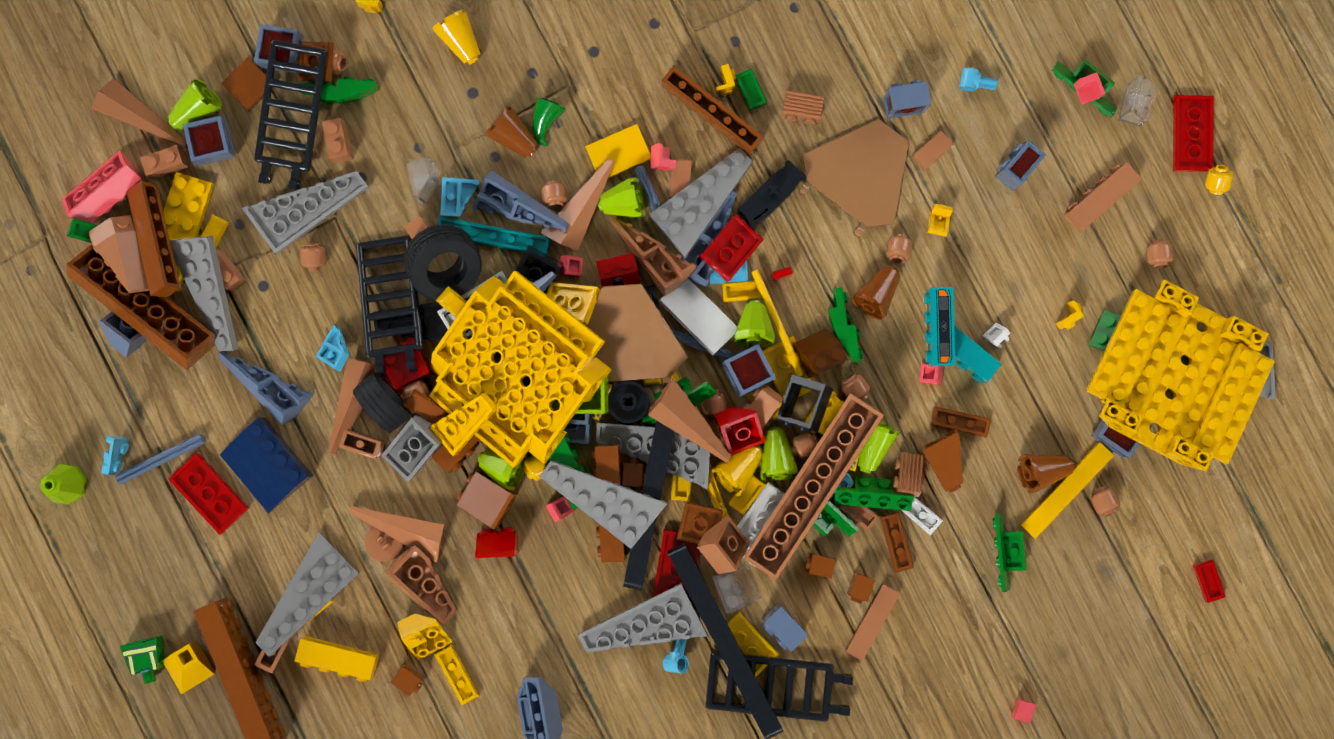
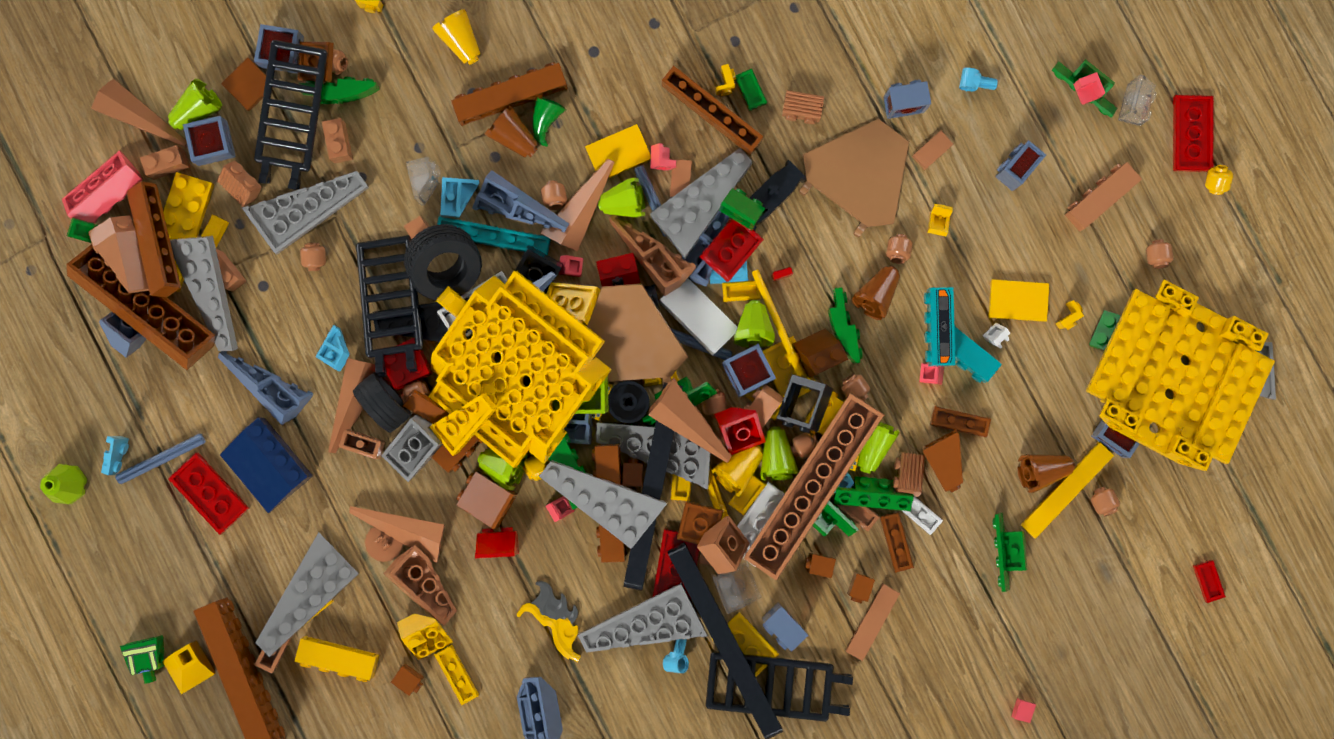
(239, 183): none -> nougat brick
(514, 92): none -> dark orange brick
(556, 615): none -> piece
(742, 208): none -> green slope
(1018, 300): none -> yellow tile

